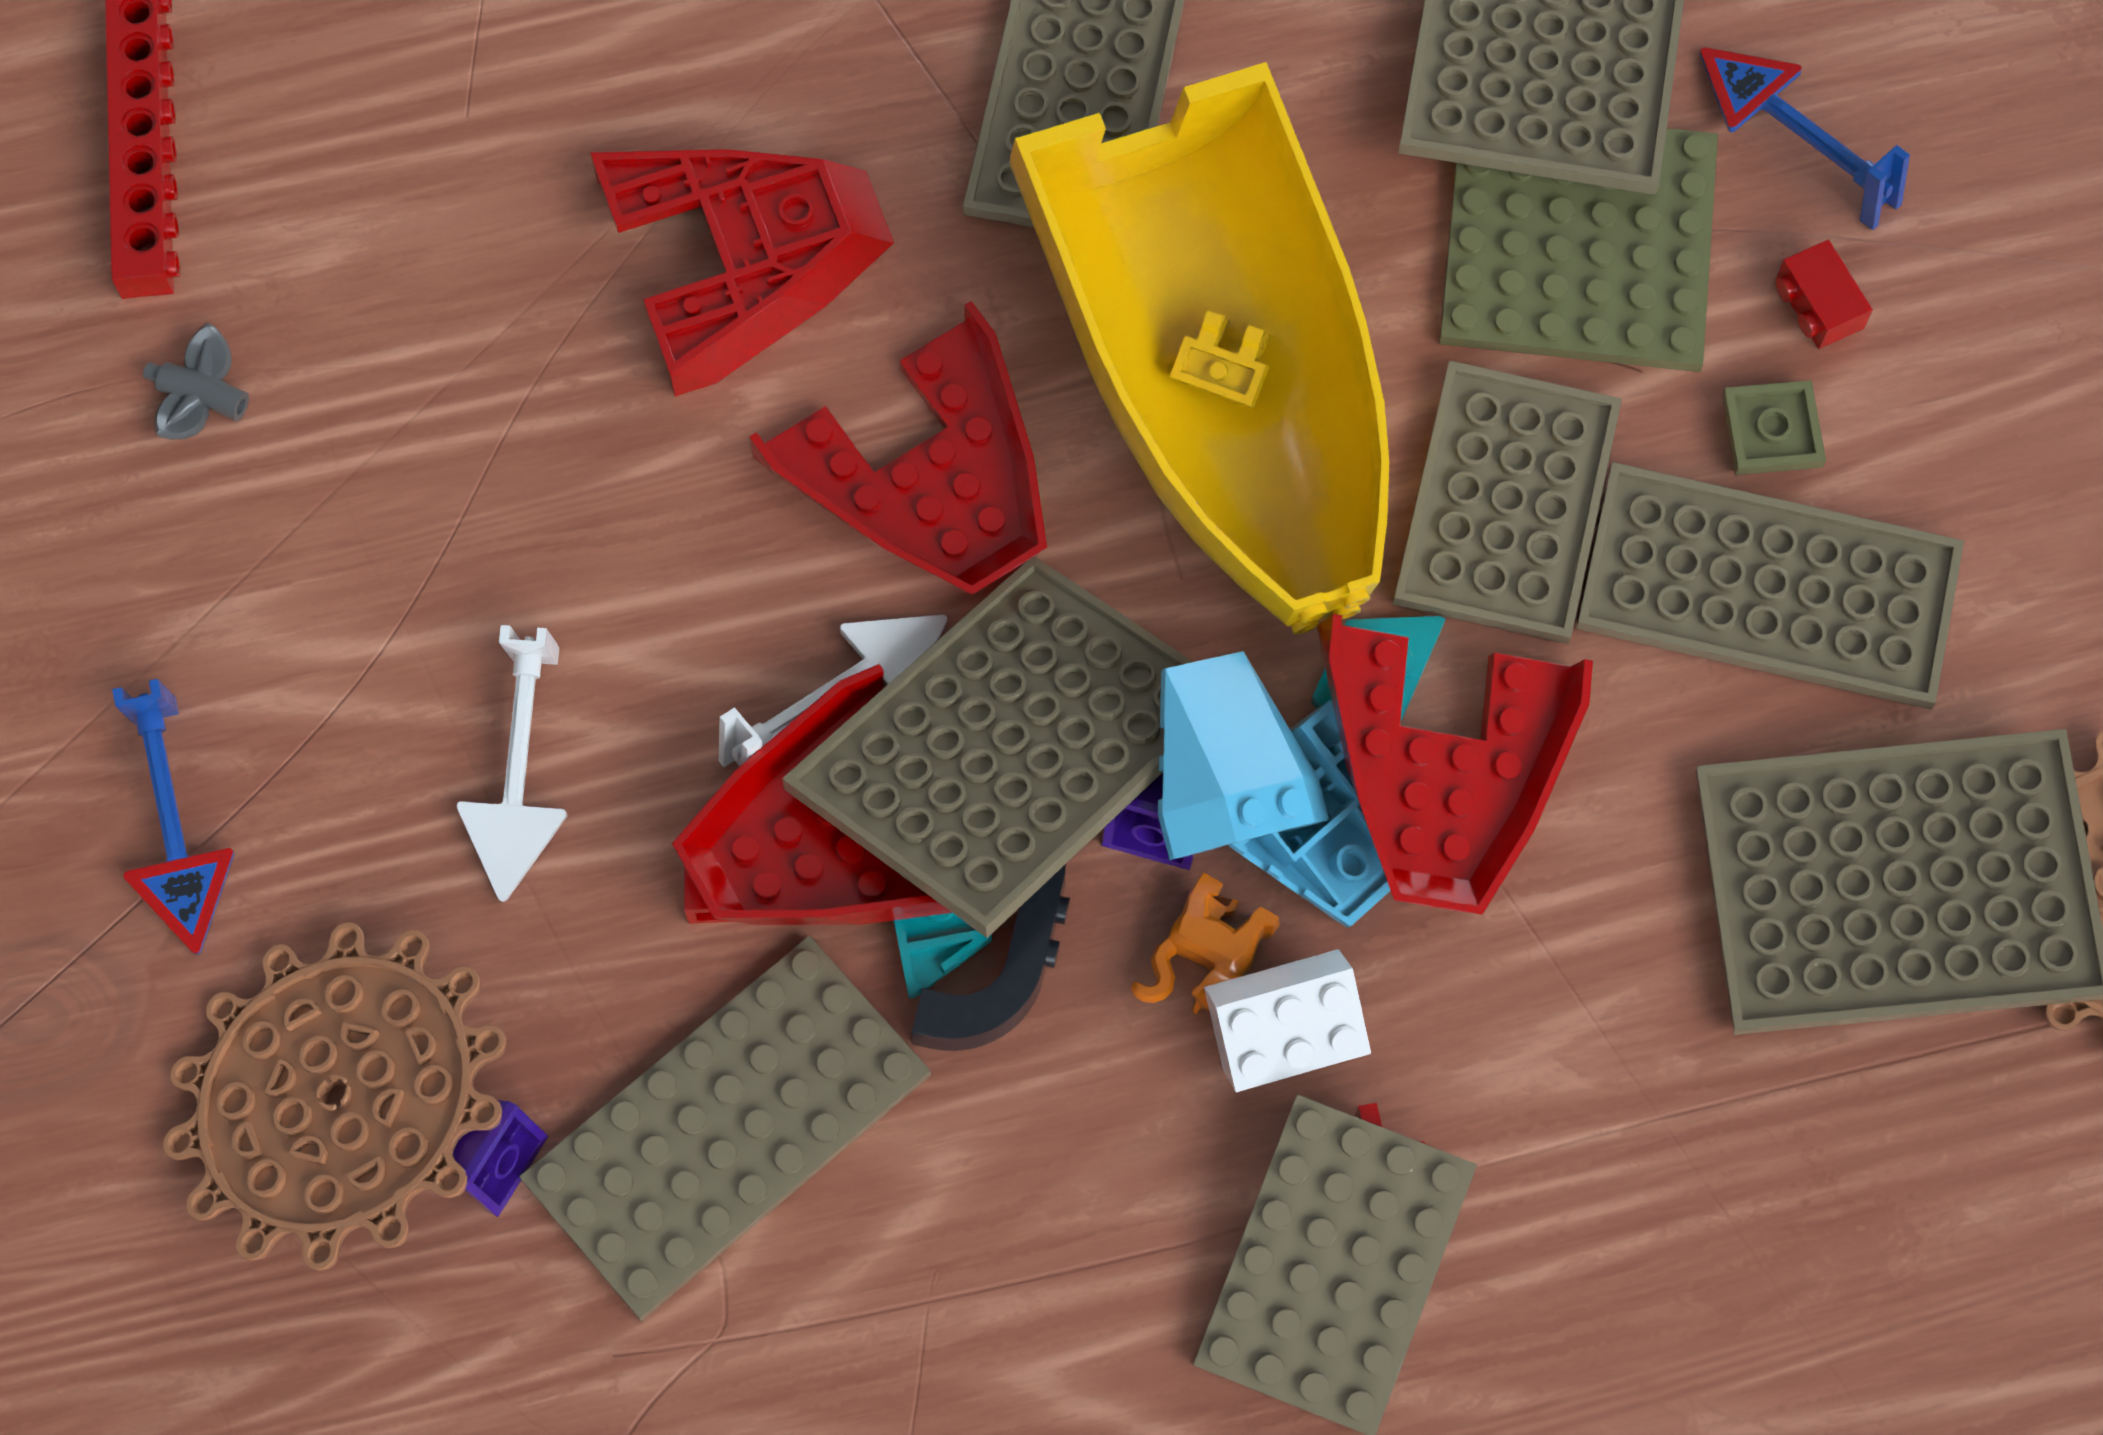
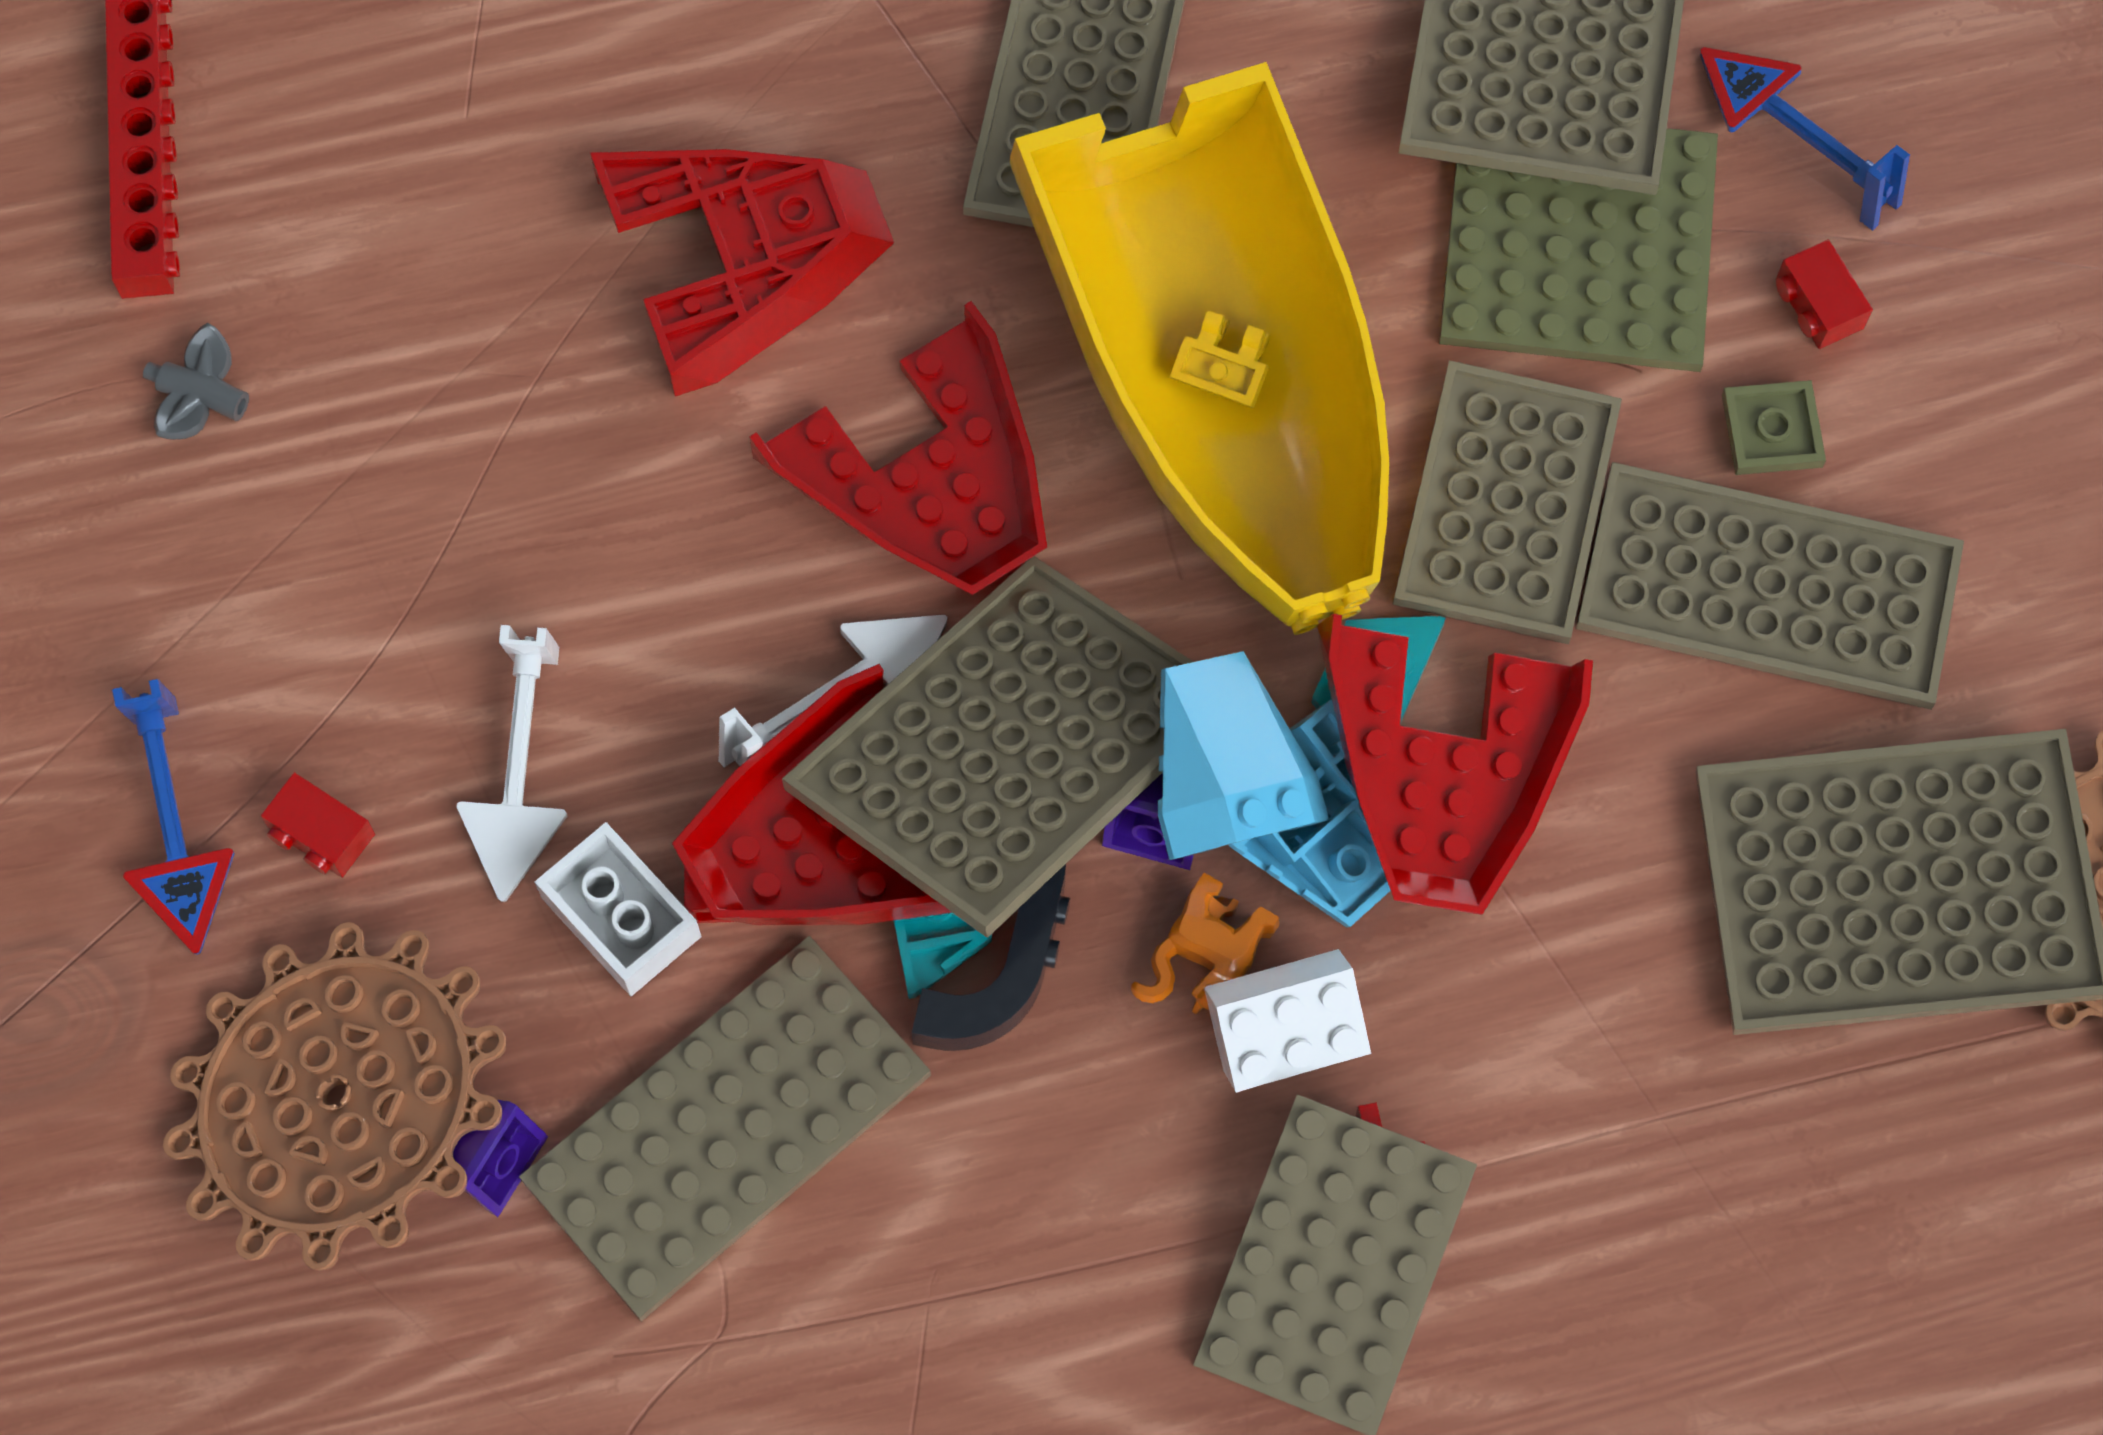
(317, 826): none -> red brick
(618, 909): none -> white brick

